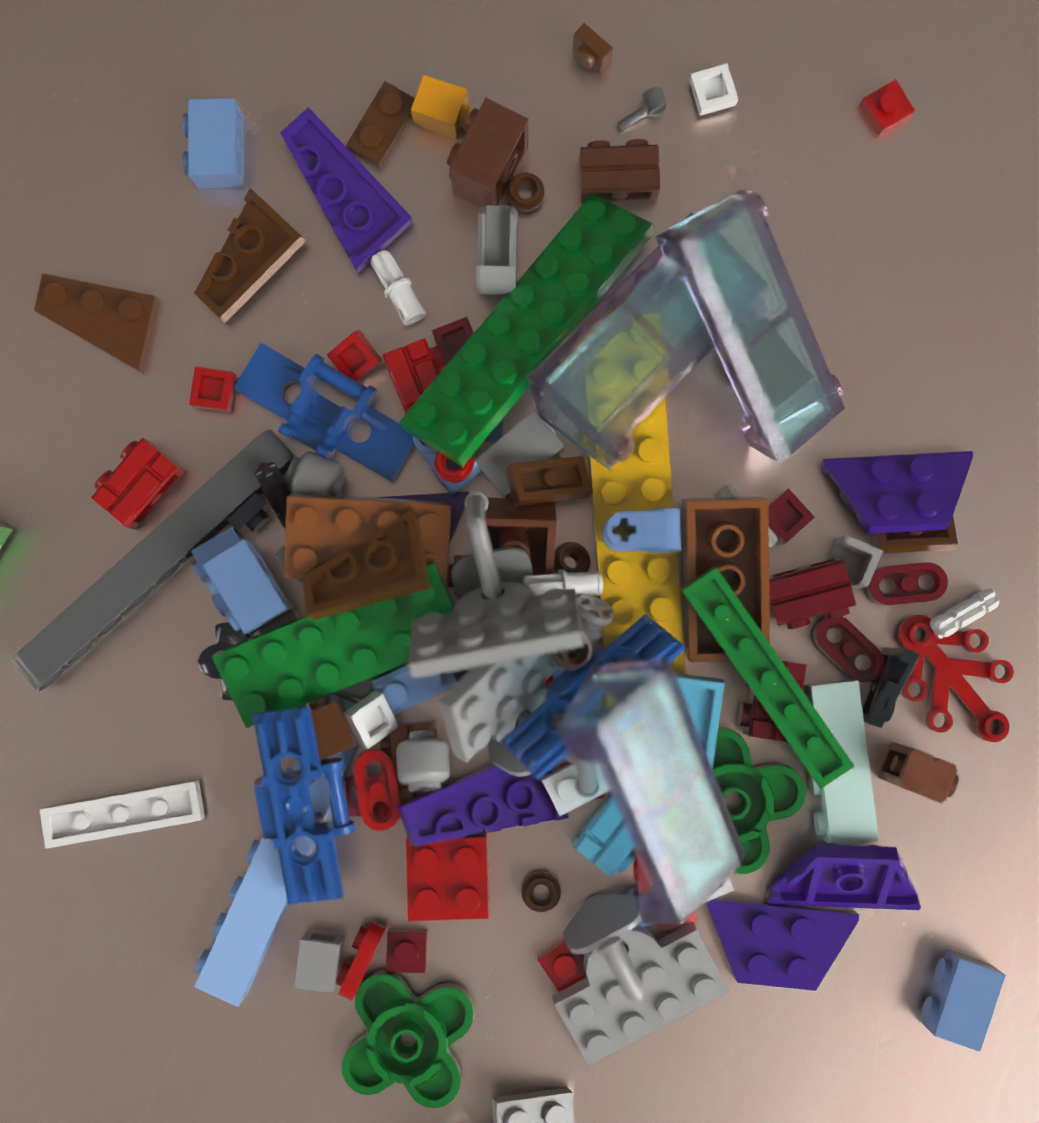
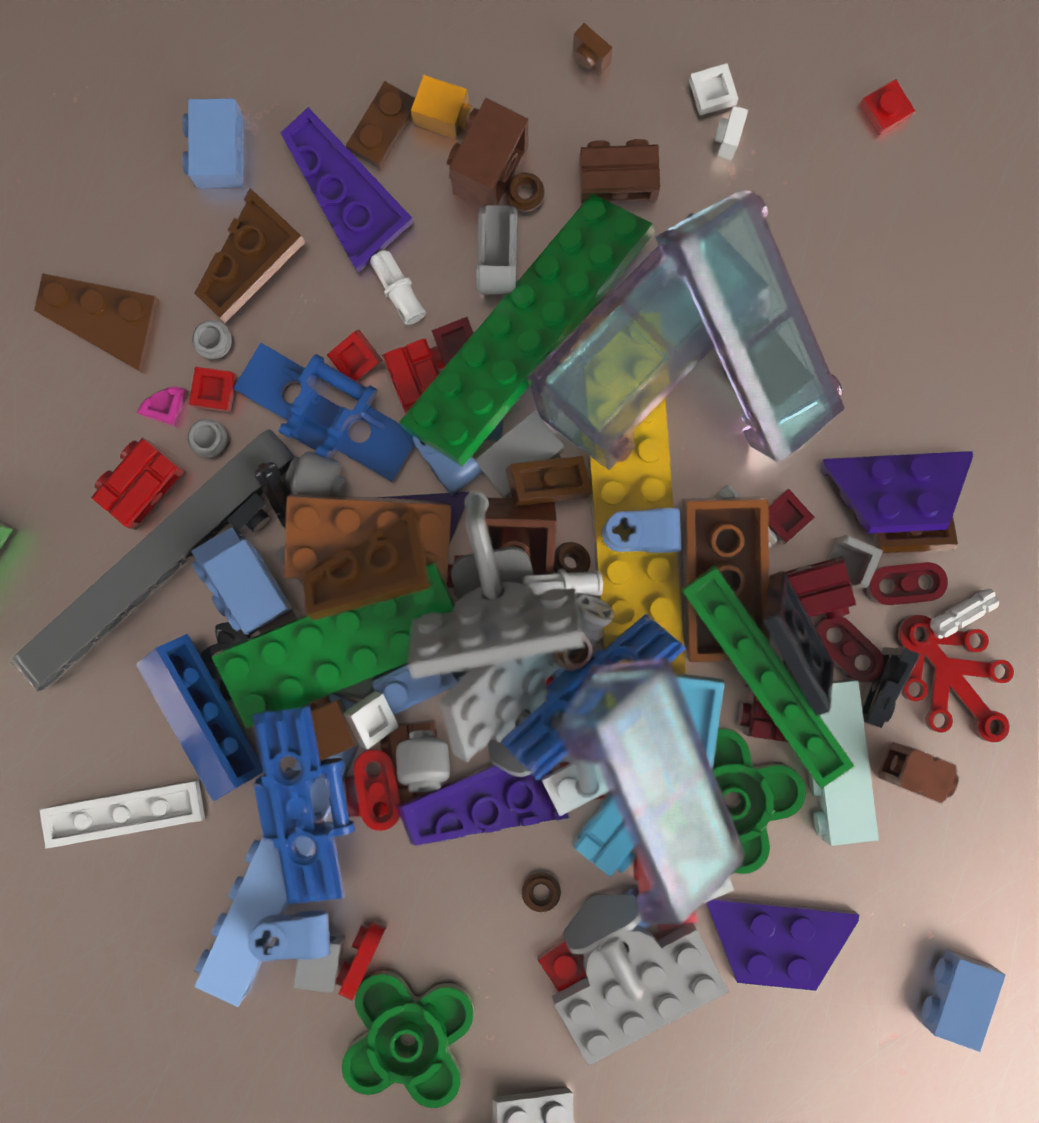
(165, 405): none -> dark pink tile
(200, 716): none -> blue brick
(207, 438): none -> light grey plate
(212, 339): none -> light grey plate
(299, 936): none -> medium blue piece
(406, 950): dark red plate -> none
(448, 879): red brick -> none
(449, 475): red plate -> none
(654, 106): dark grey hand -> none
(730, 131): none -> white plate
(799, 642): none -> black tile
(846, 878): dark purple wing -> none

